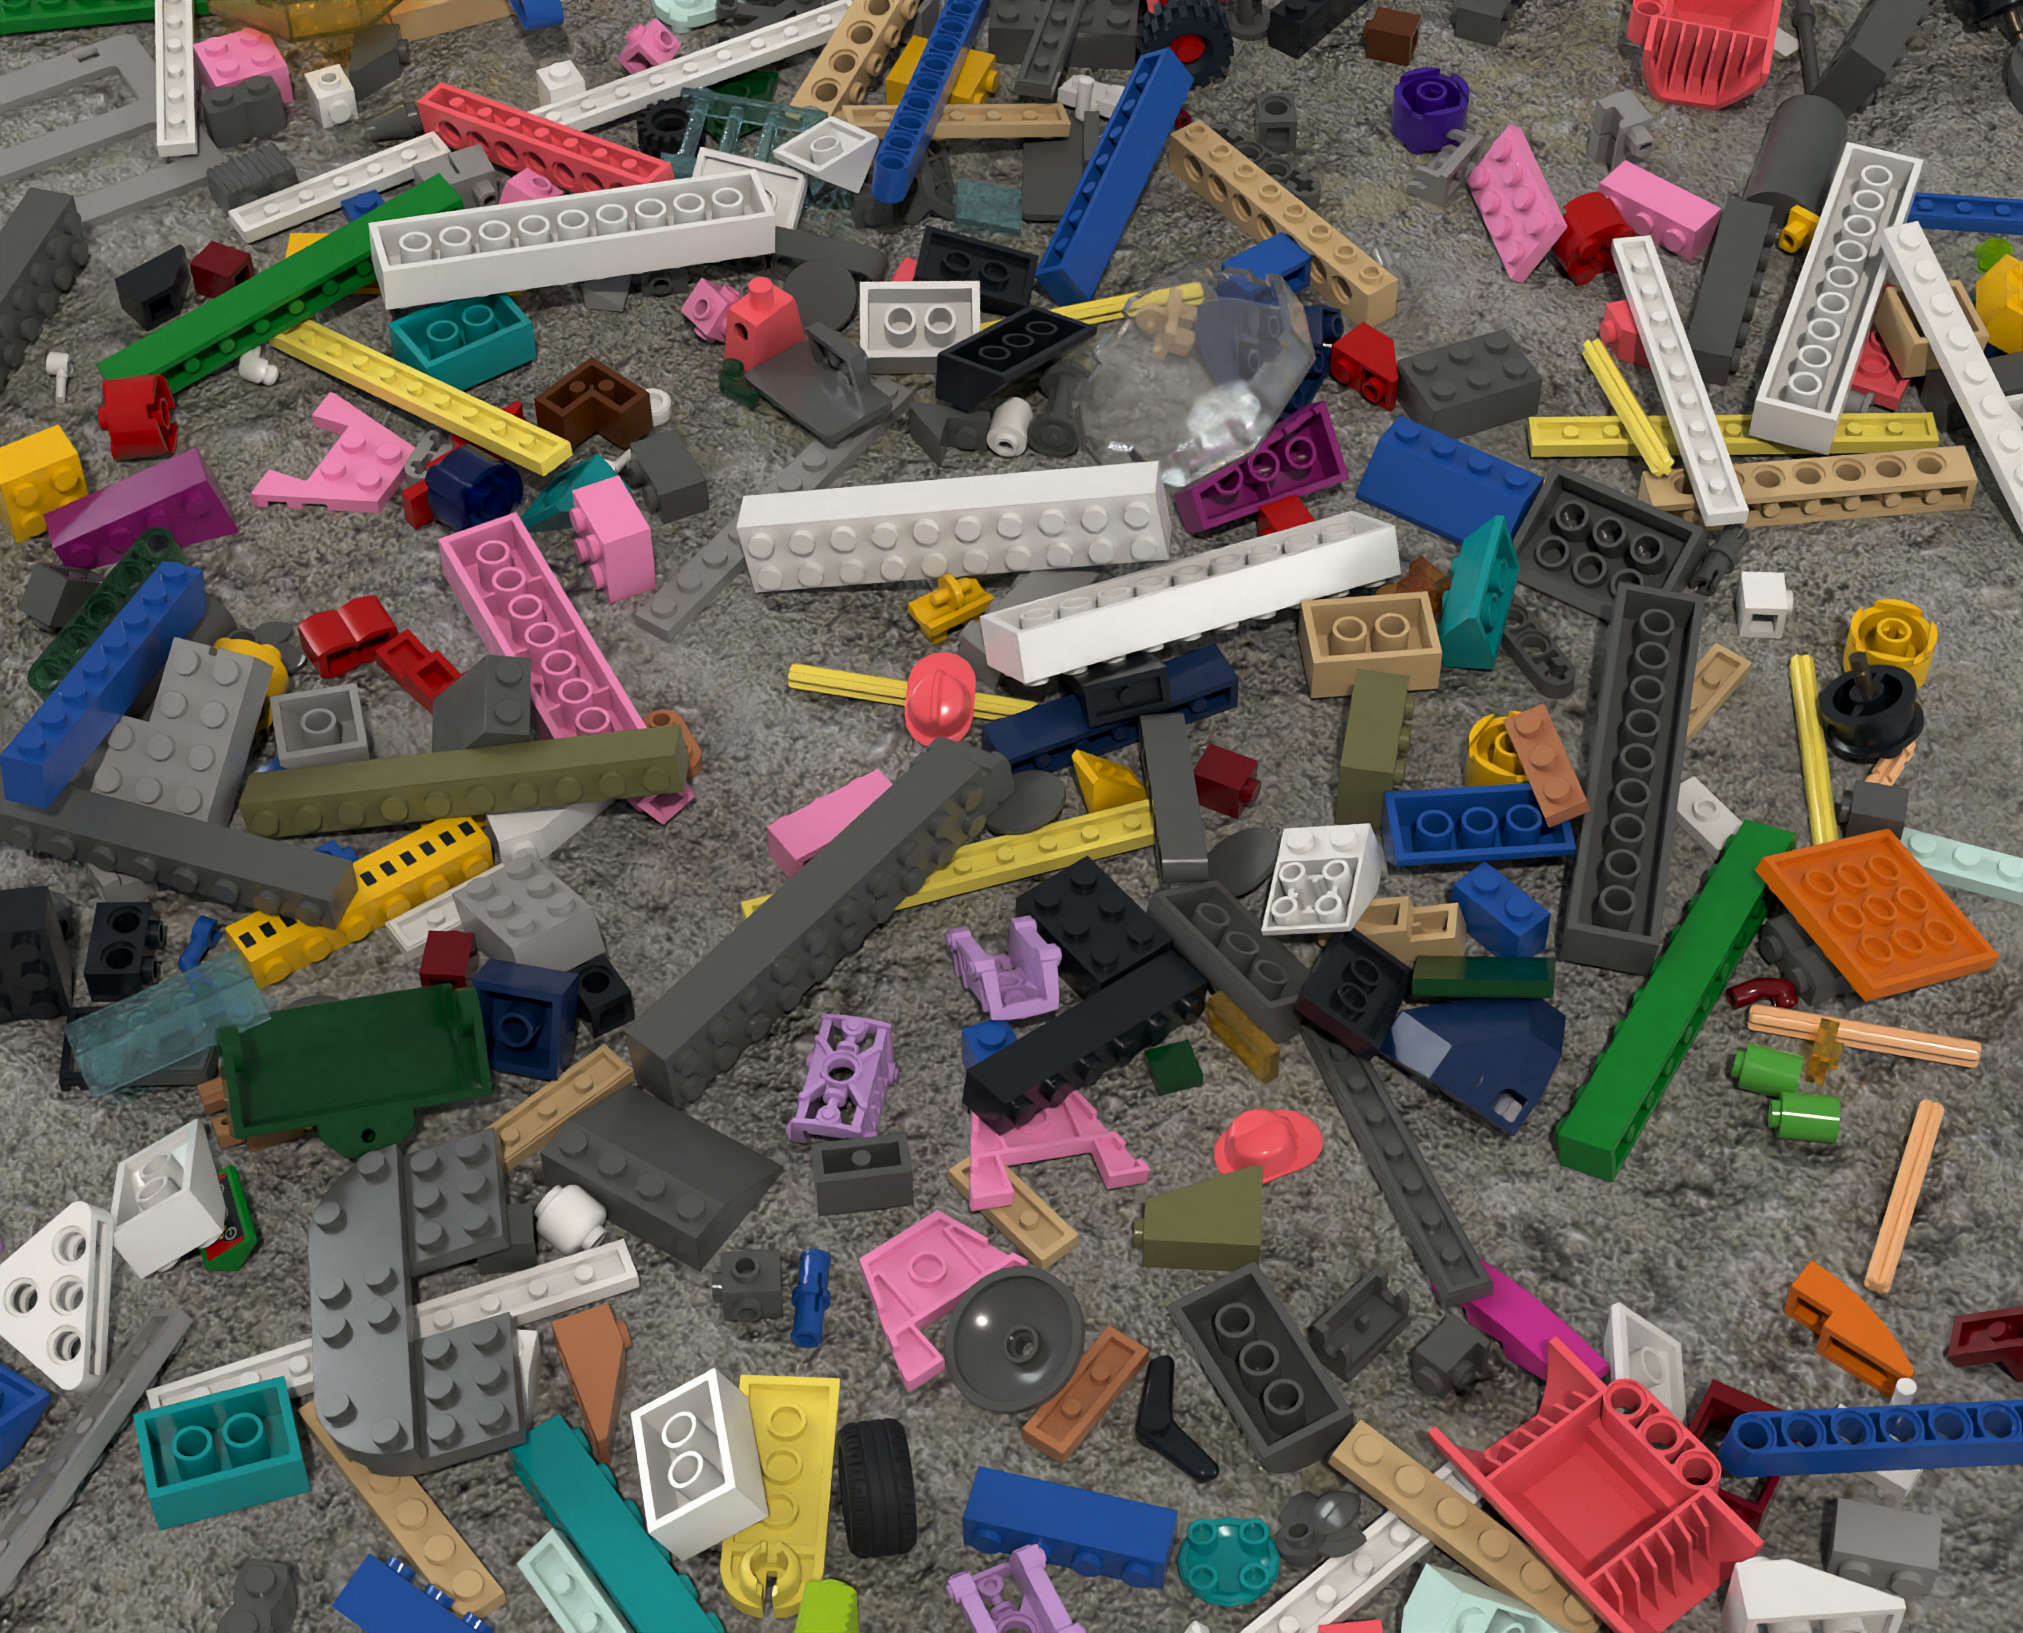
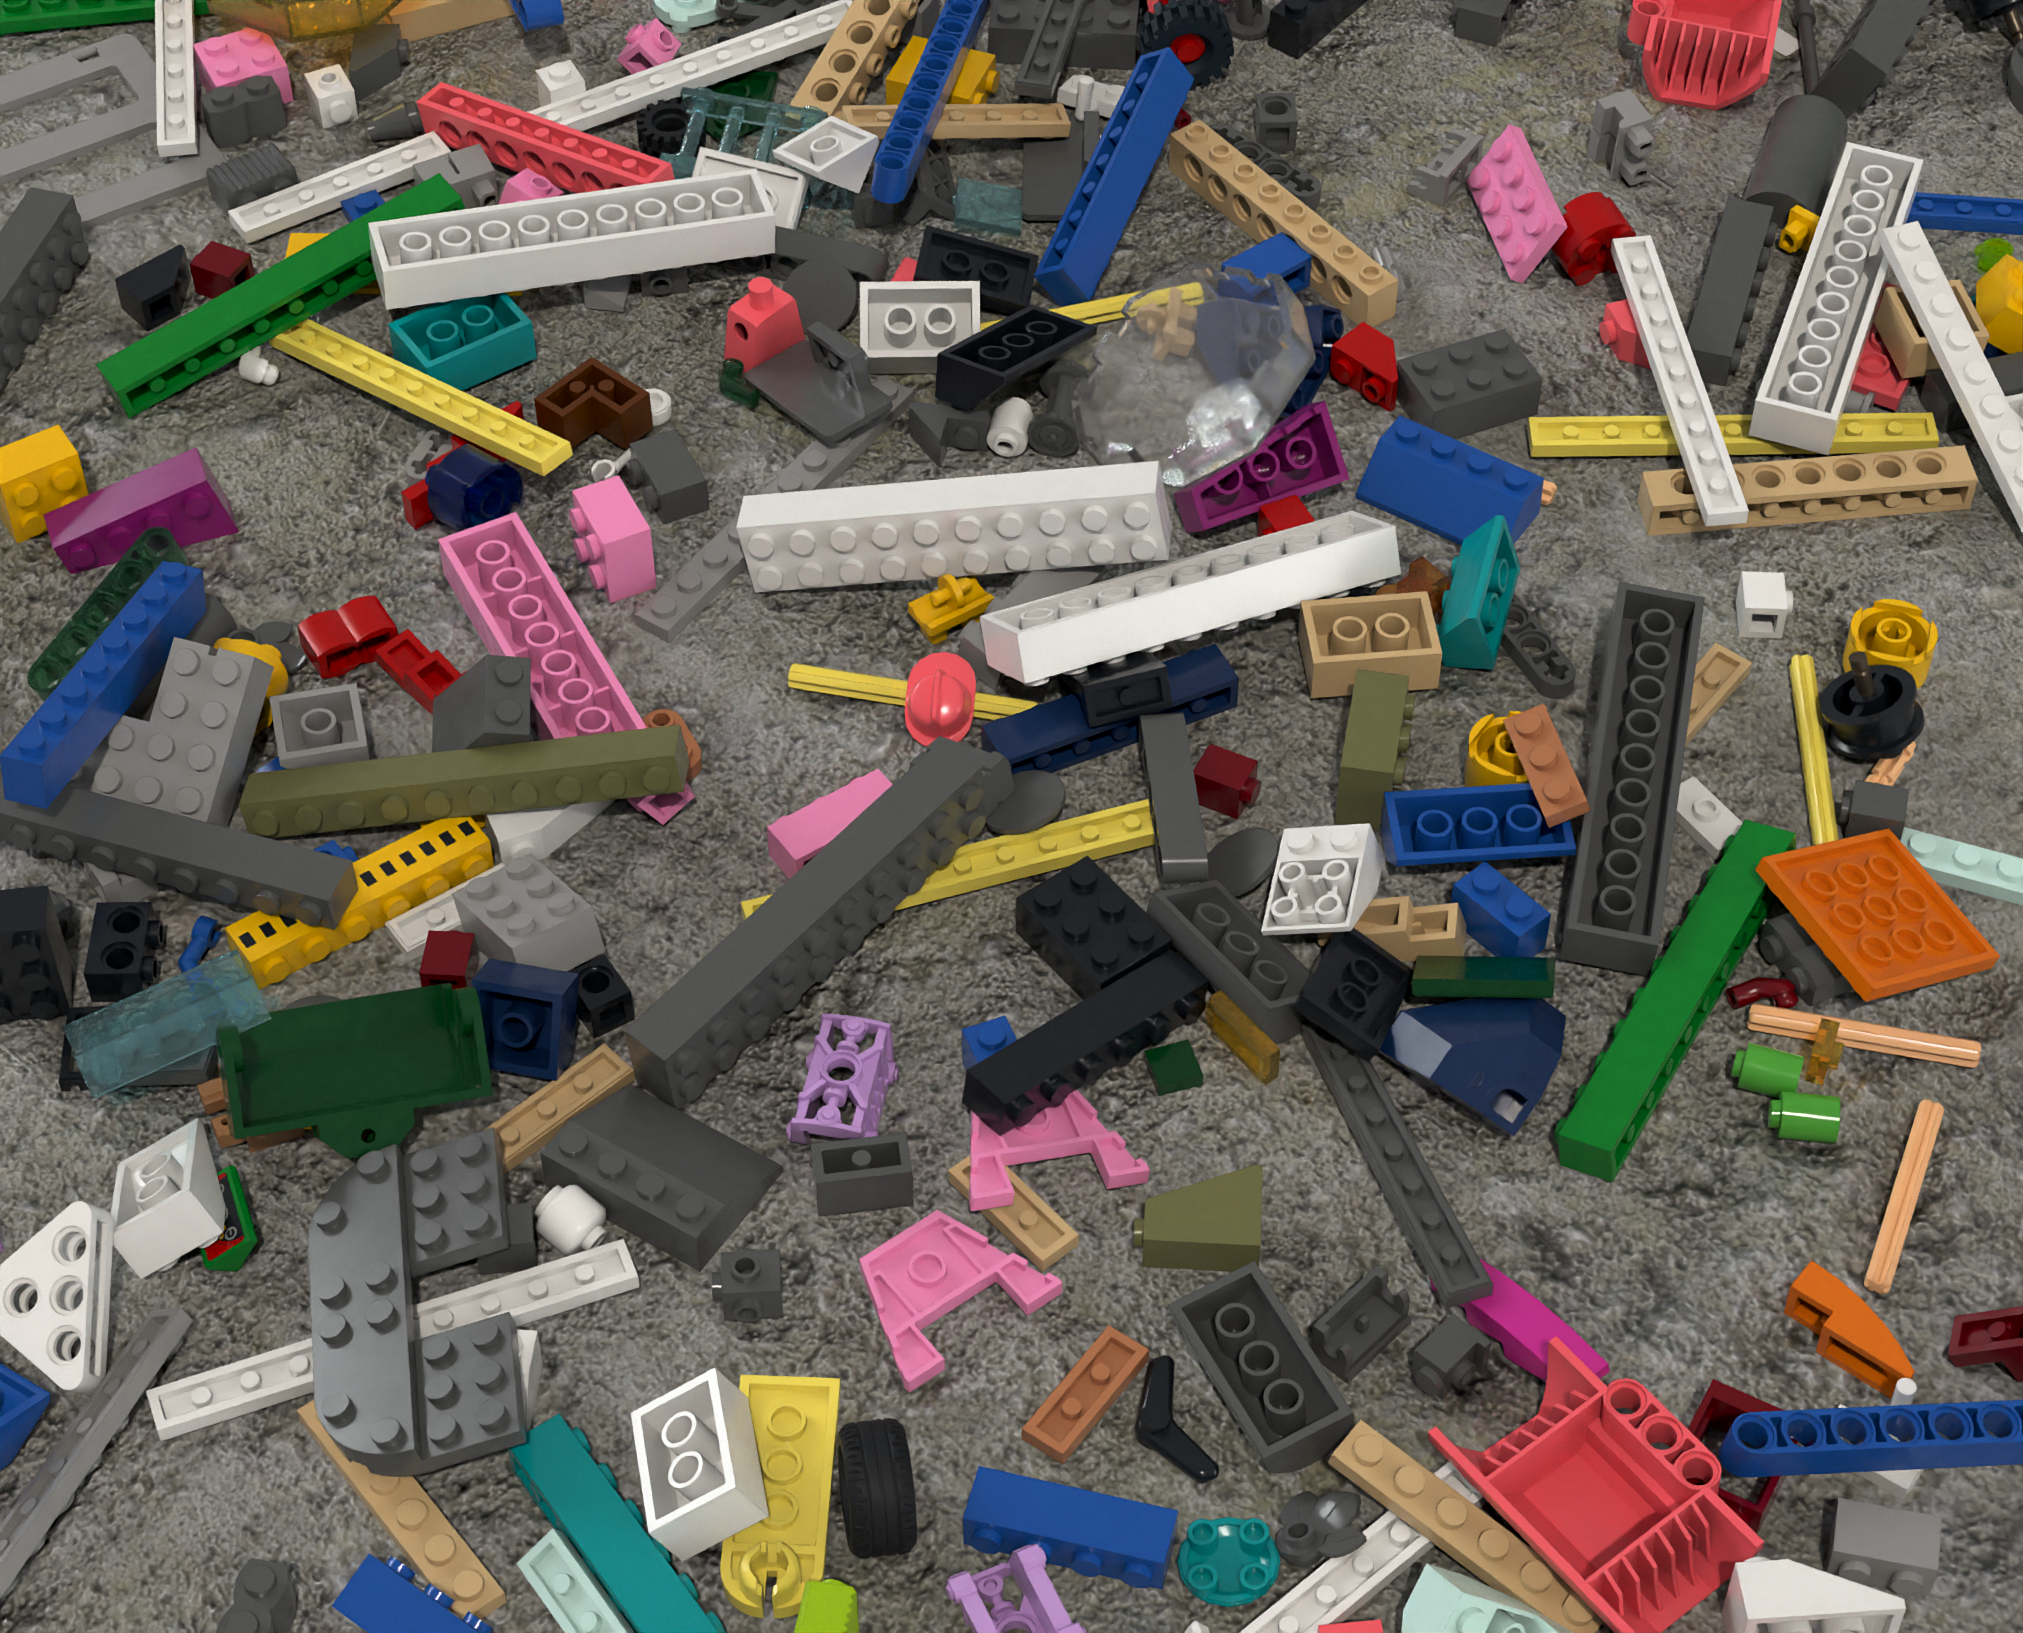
(57, 594): dark grey slope -> none
(59, 366): white hand -> none
(138, 416): red brick -> none
(221, 1453): teal brick -> none
(354, 475): bright pink wing -> none
(553, 504): teal slope -> none
(596, 1367): nougat slope -> none
(718, 299): bright pink brick -> none
(811, 1298): blue pin -> none
(997, 1322): dark grey dish -> none
(1009, 994): lavender piece -> none
(1106, 782): yellow slope -> none
(1273, 1139): coral piece -> none
(1392, 36): reddish brown brick -> none
(1428, 108): dark purple brick -> none
(1591, 537): dark grey slope -> none
(1628, 408): light yellow axle -> none
(1647, 1355): white slope -> none
(1663, 210): bright pink brick -> none
(1719, 559): dark grey pin -> none

